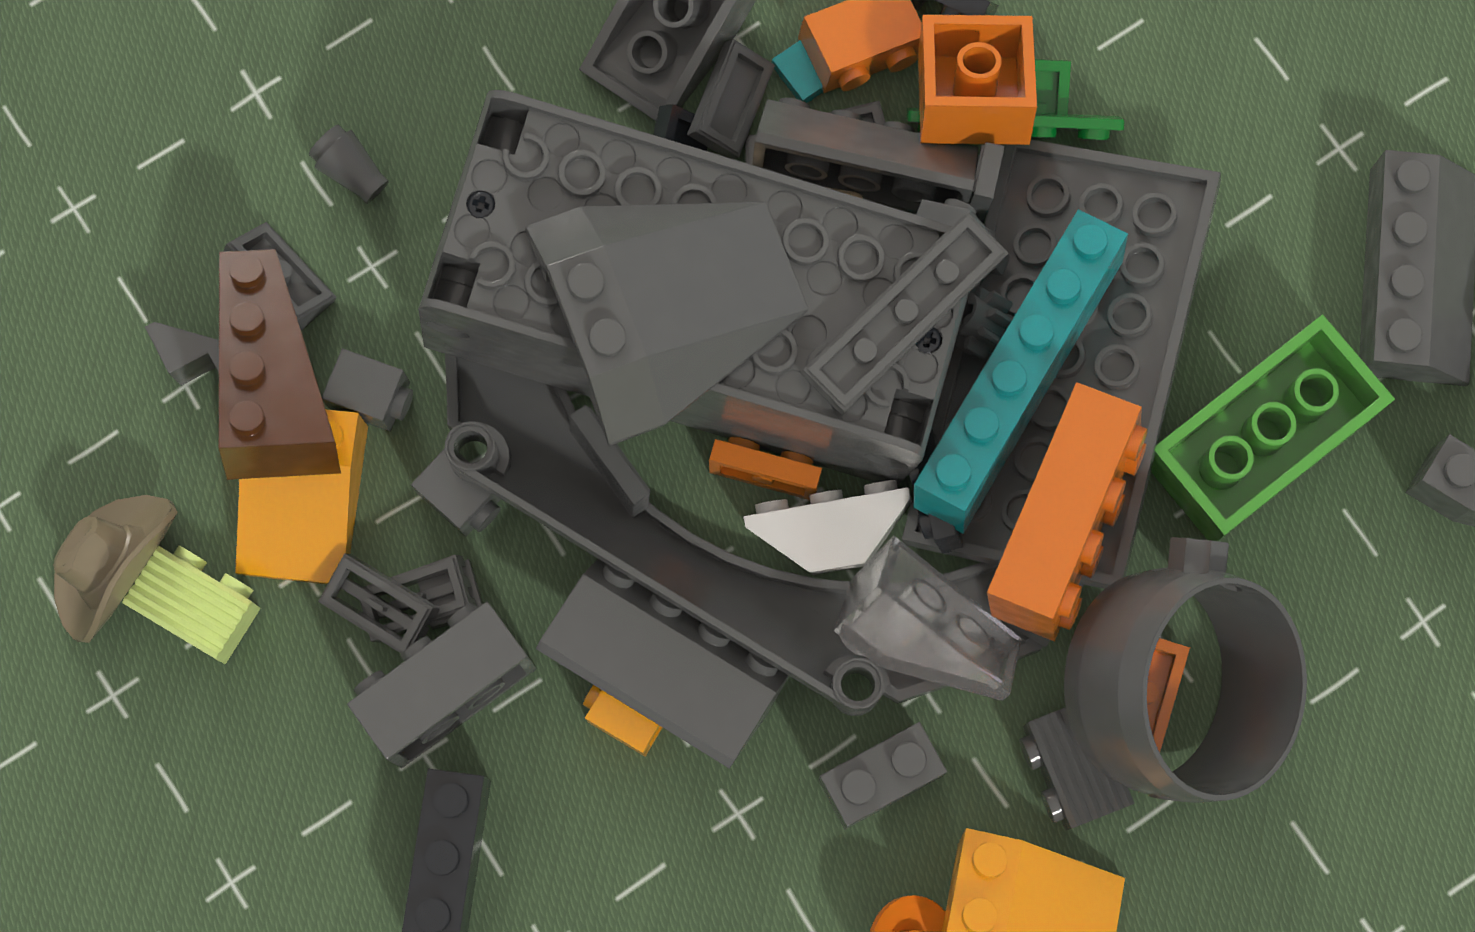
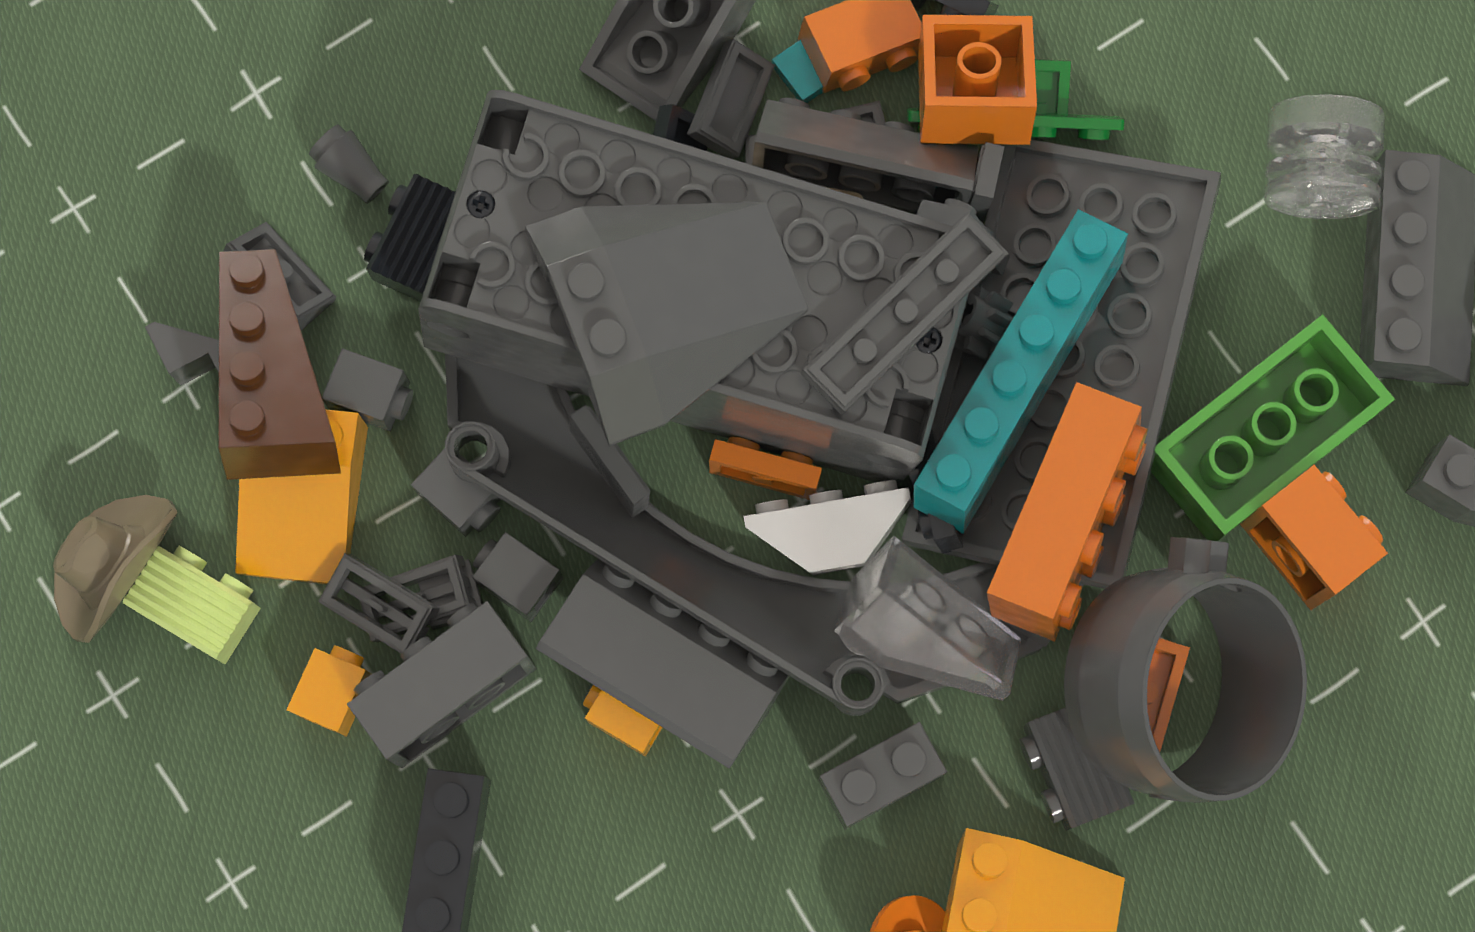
(327, 689): none -> light orange brick
(410, 242): none -> black brick
(516, 575): none -> dark grey brick
(1315, 537): none -> orange brick
(1324, 156): none -> clear wheel

